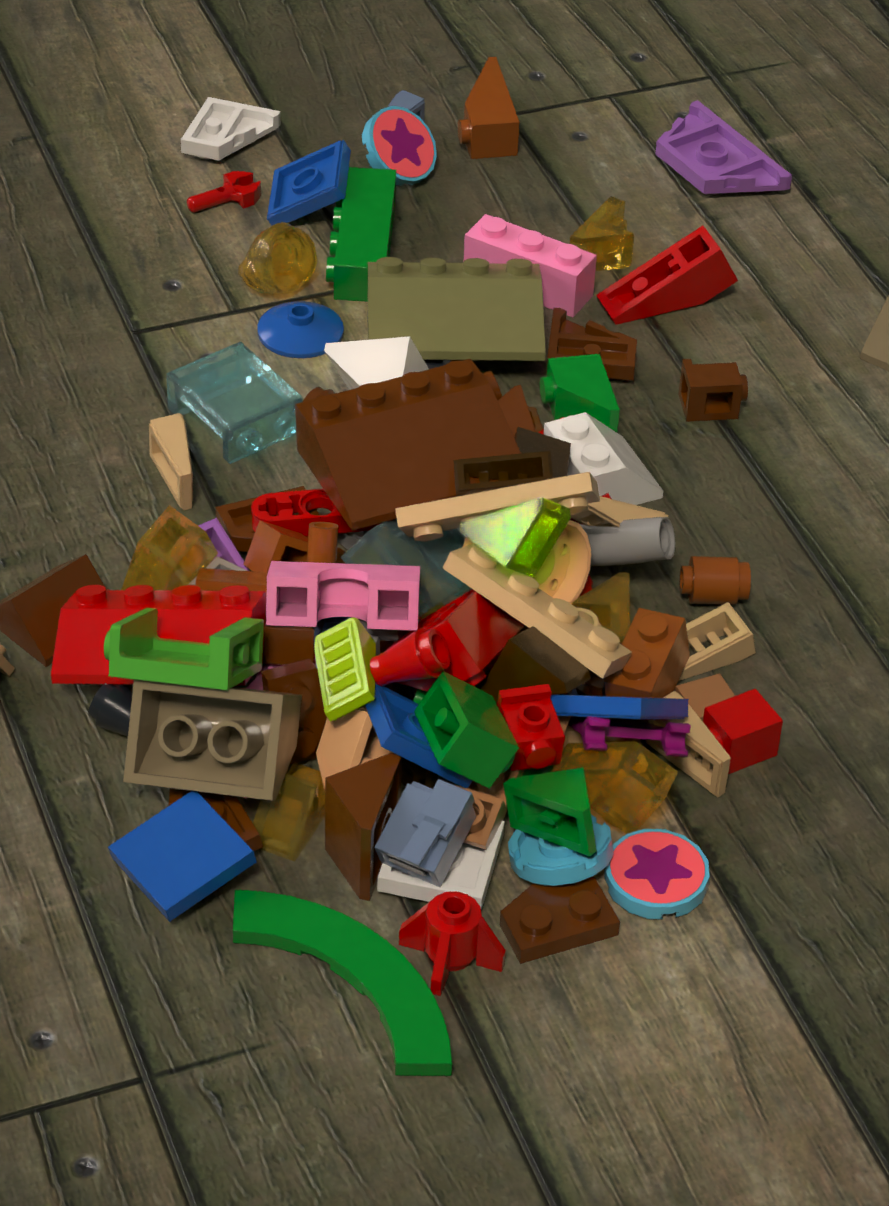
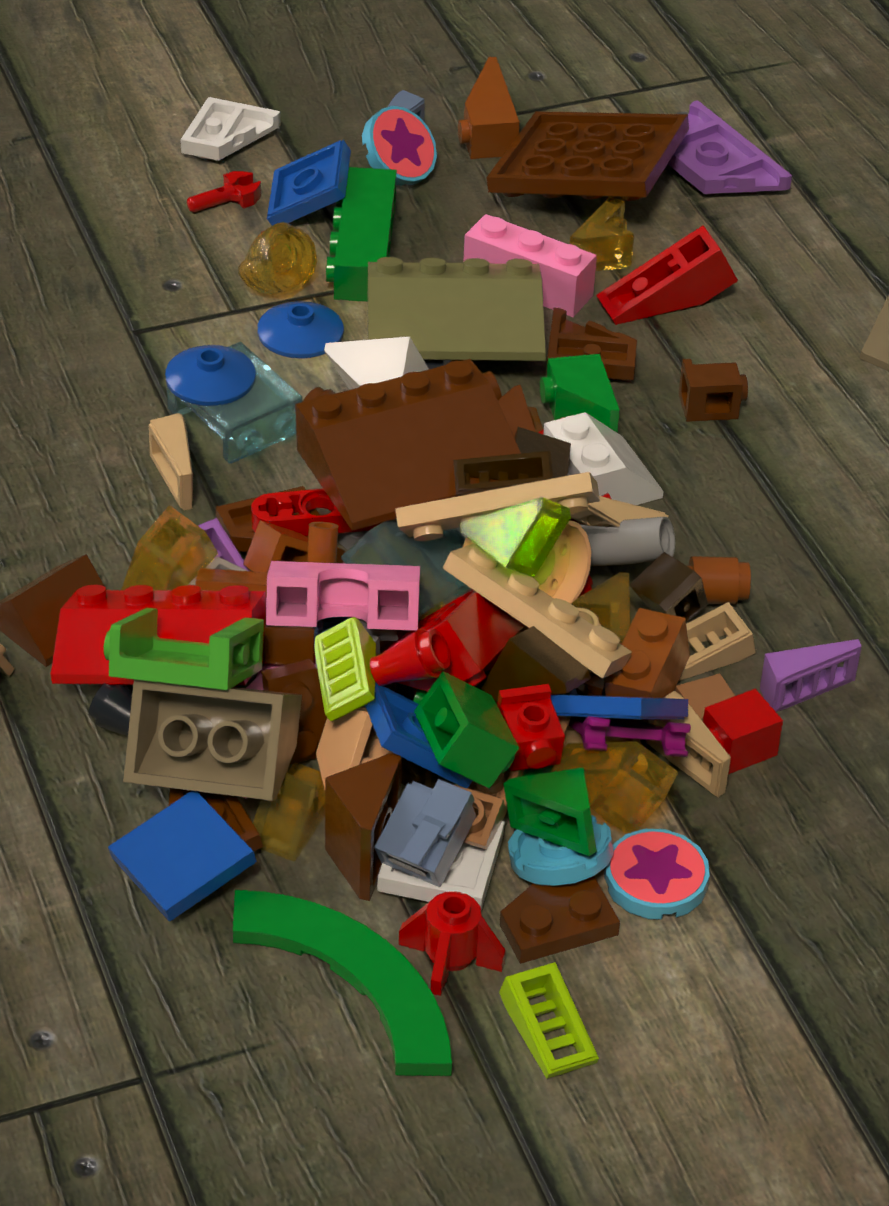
(210, 375): none -> blue dish
(548, 982): none -> lime slope
(588, 154): none -> reddish brown plate
(671, 588): none -> dark brown slope
(802, 672): none -> medium lavender slope

